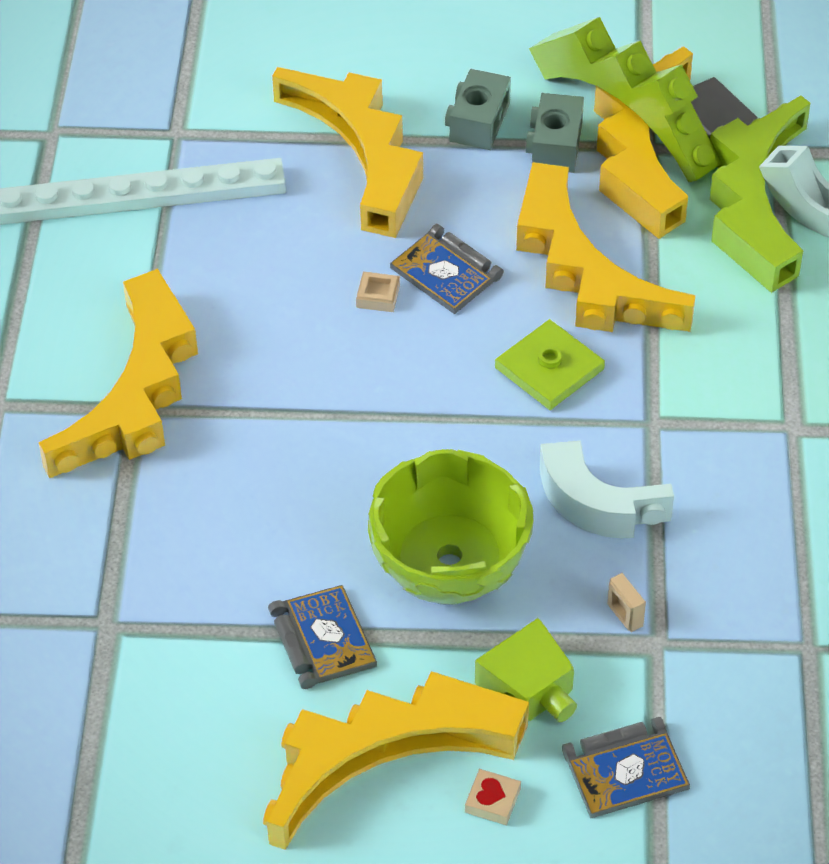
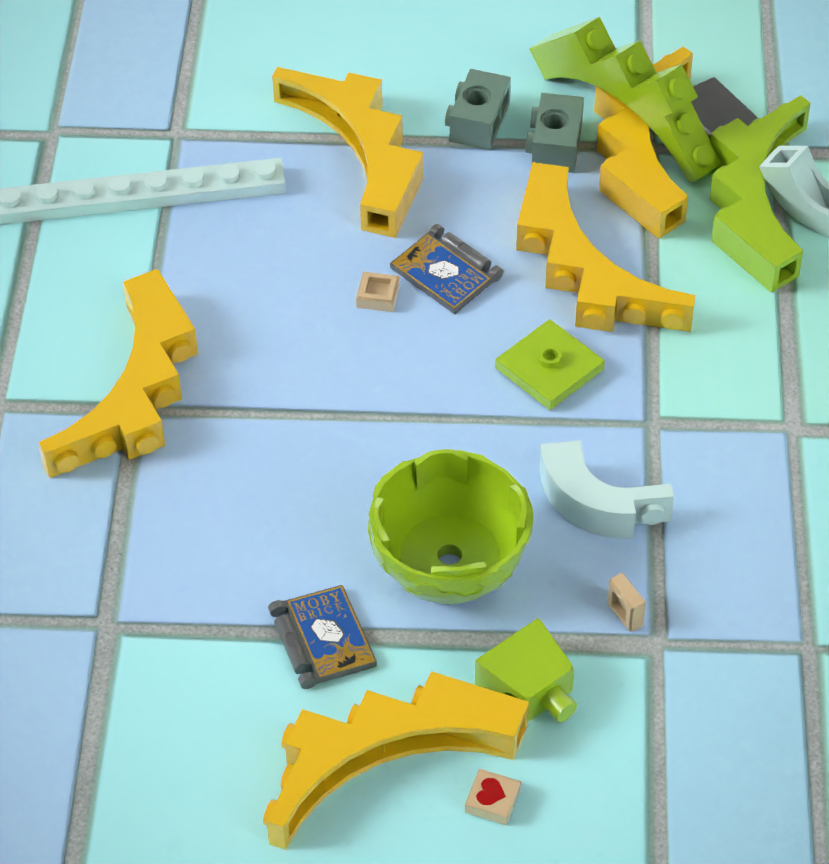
(625, 768): piece -> none

